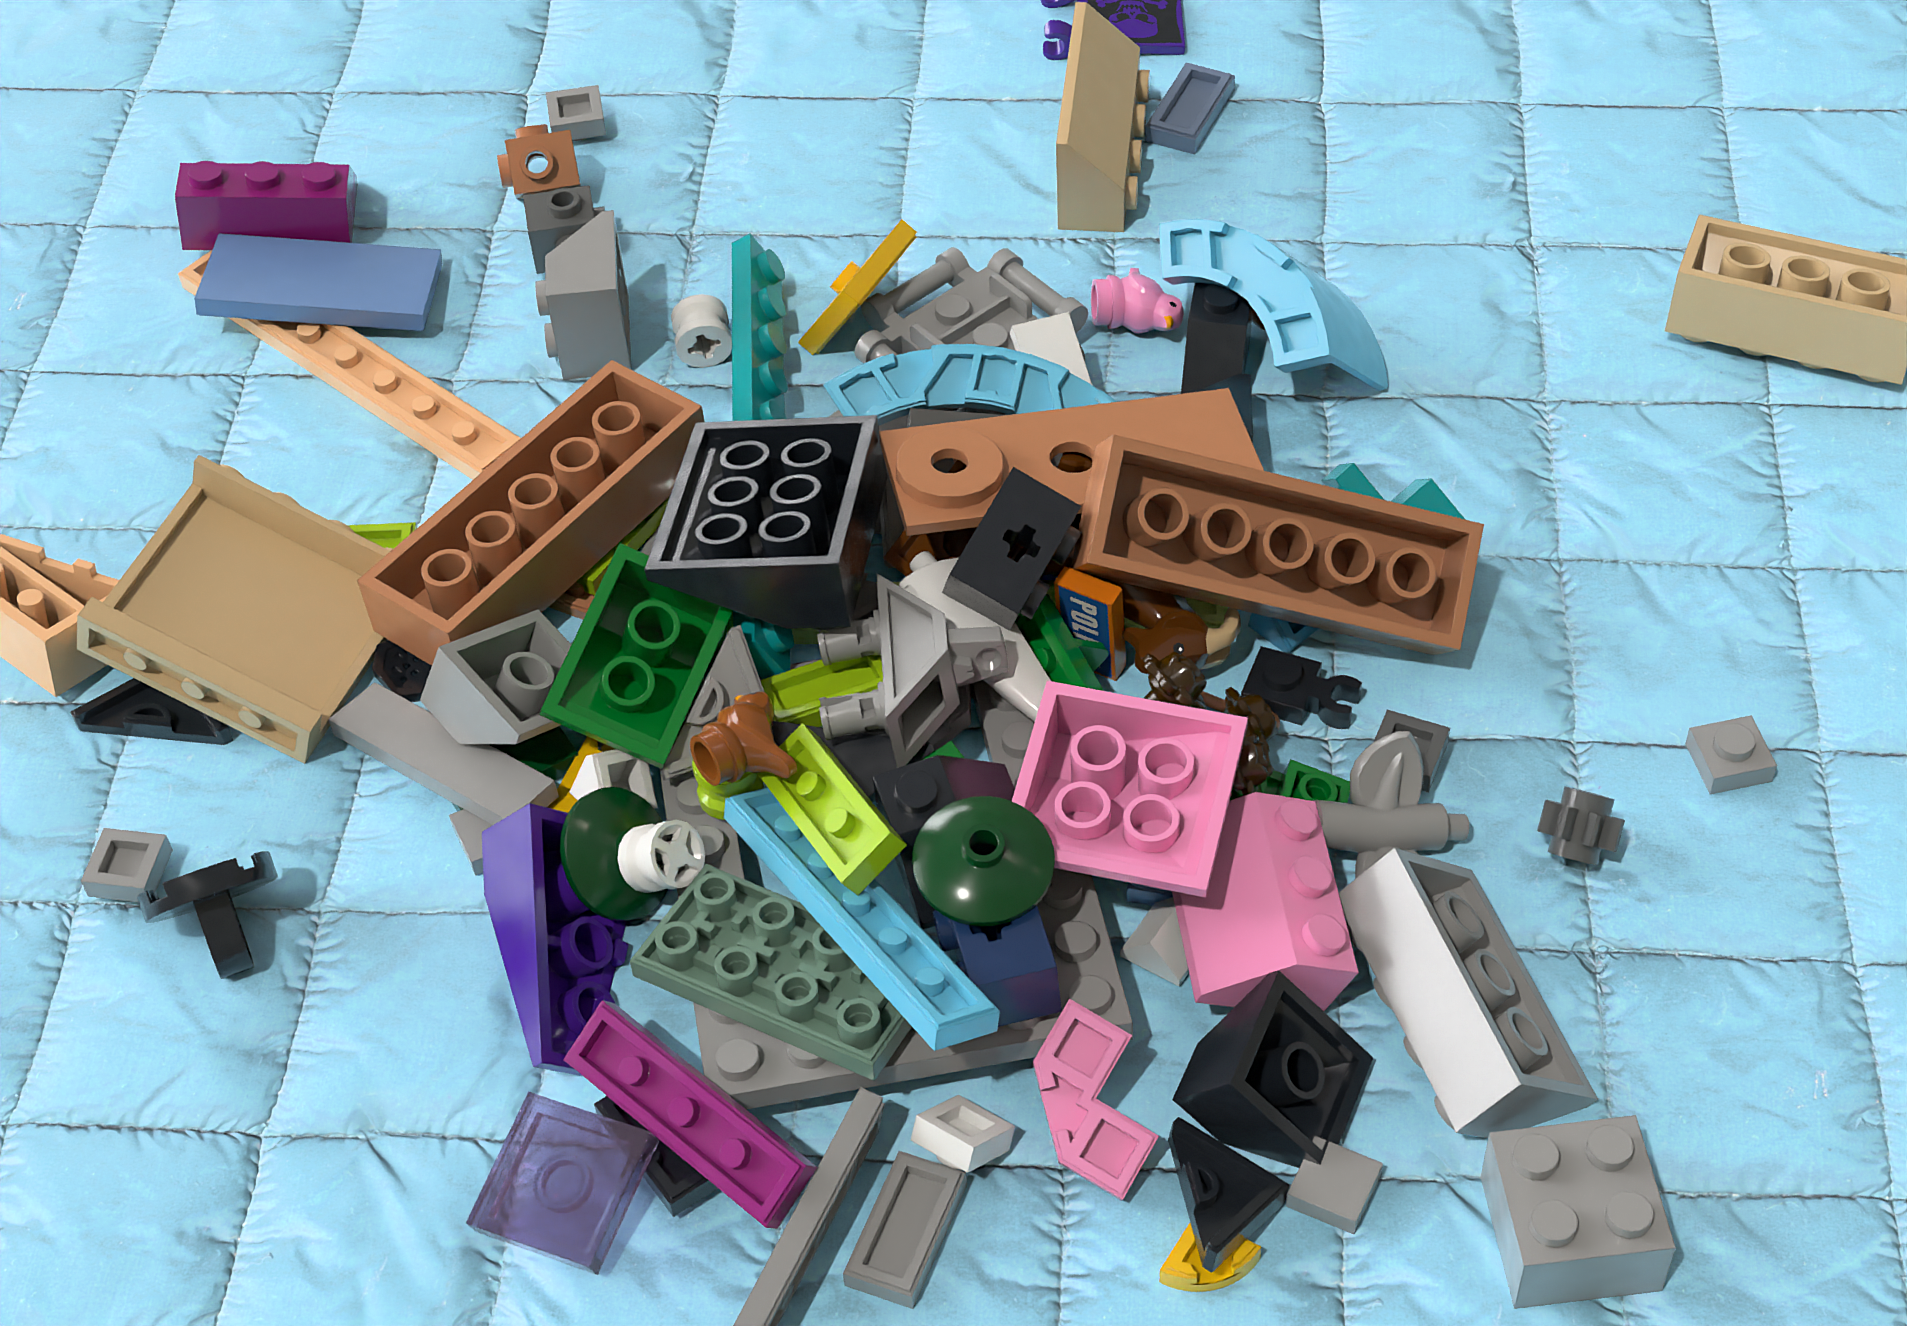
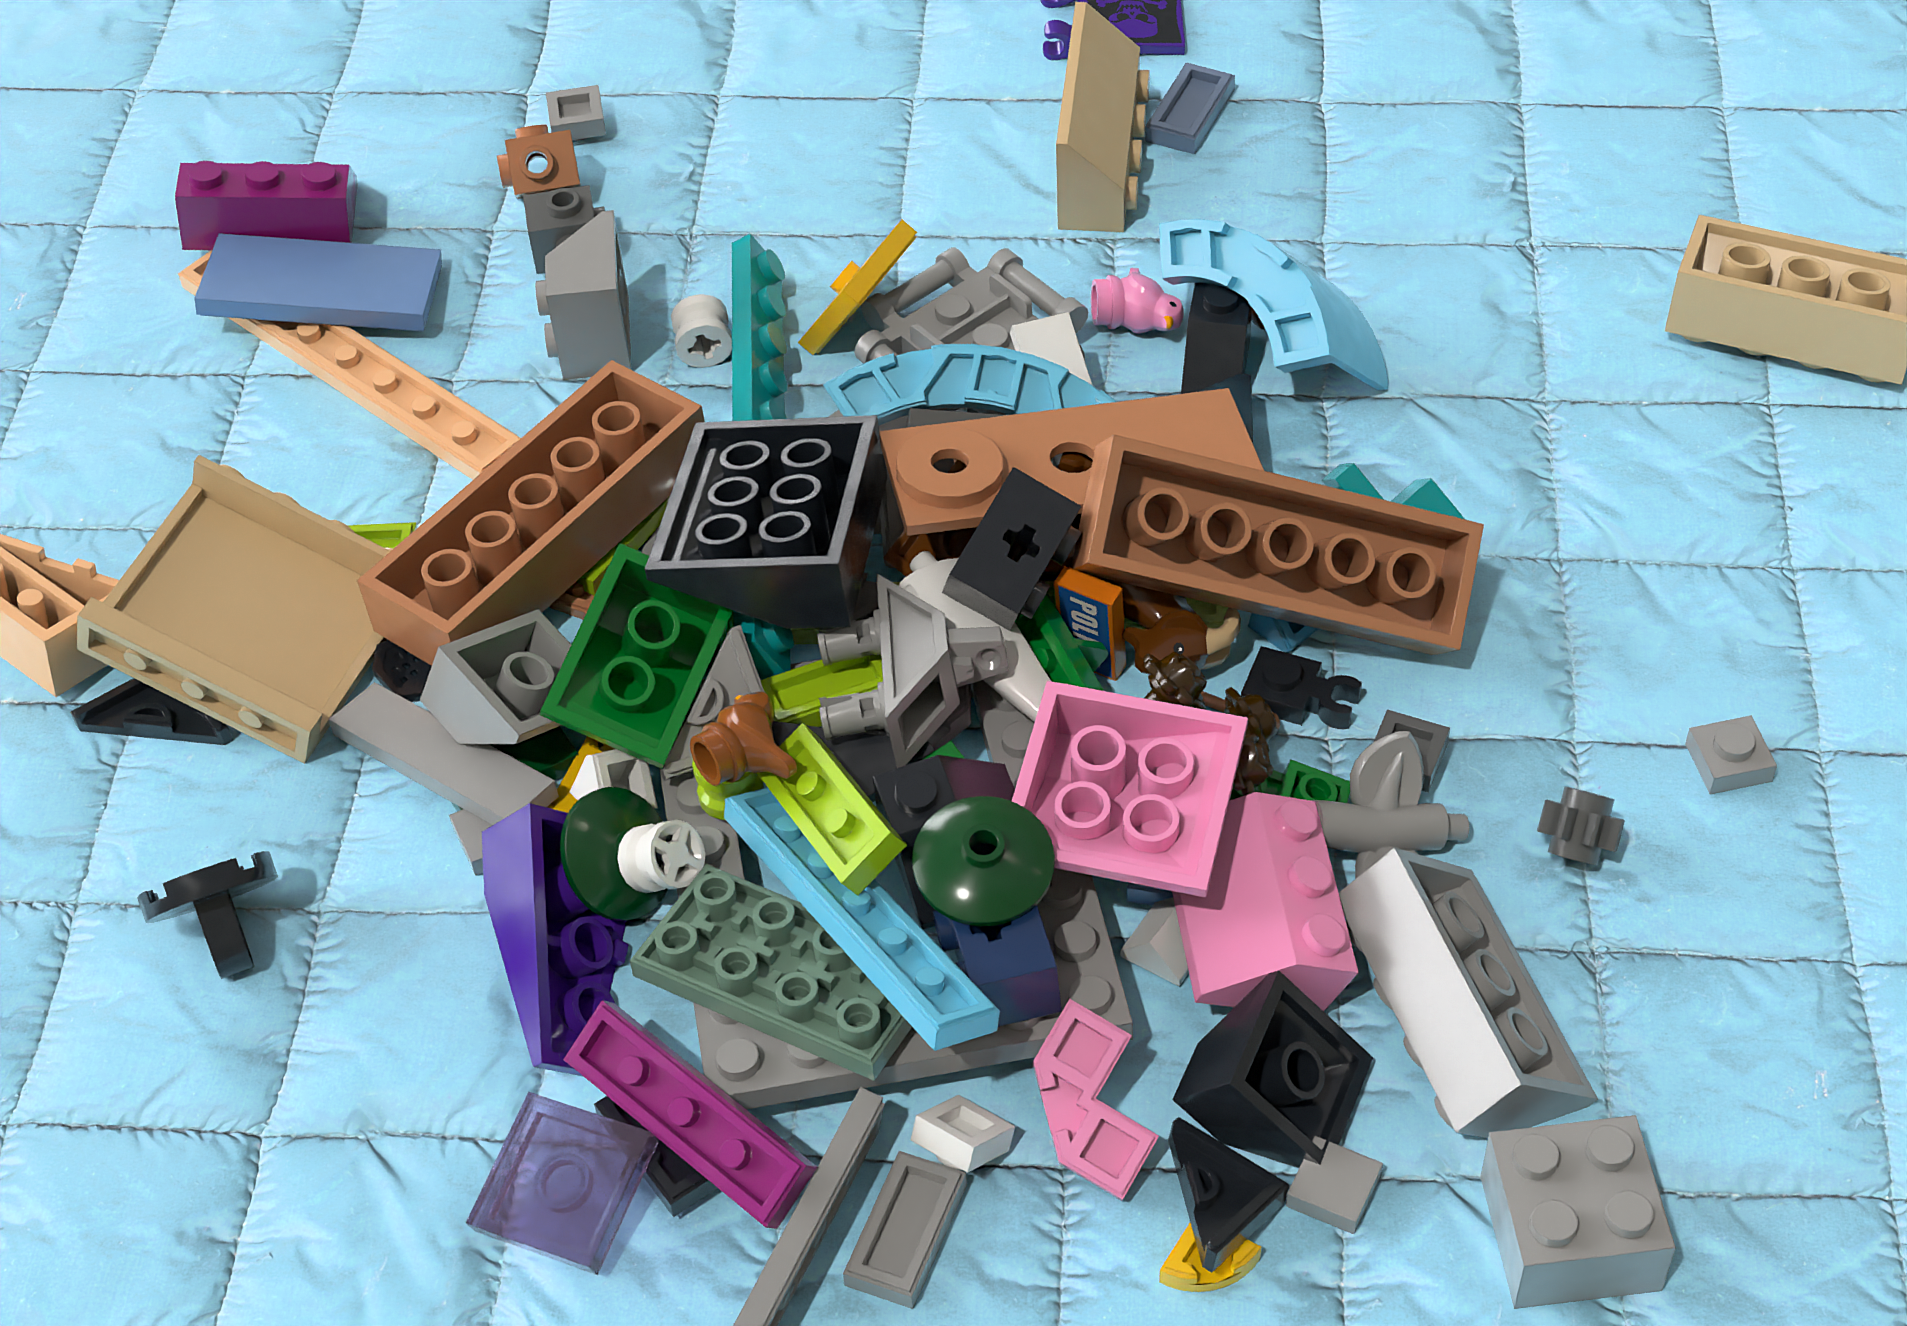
(126, 864): light grey plate -> none

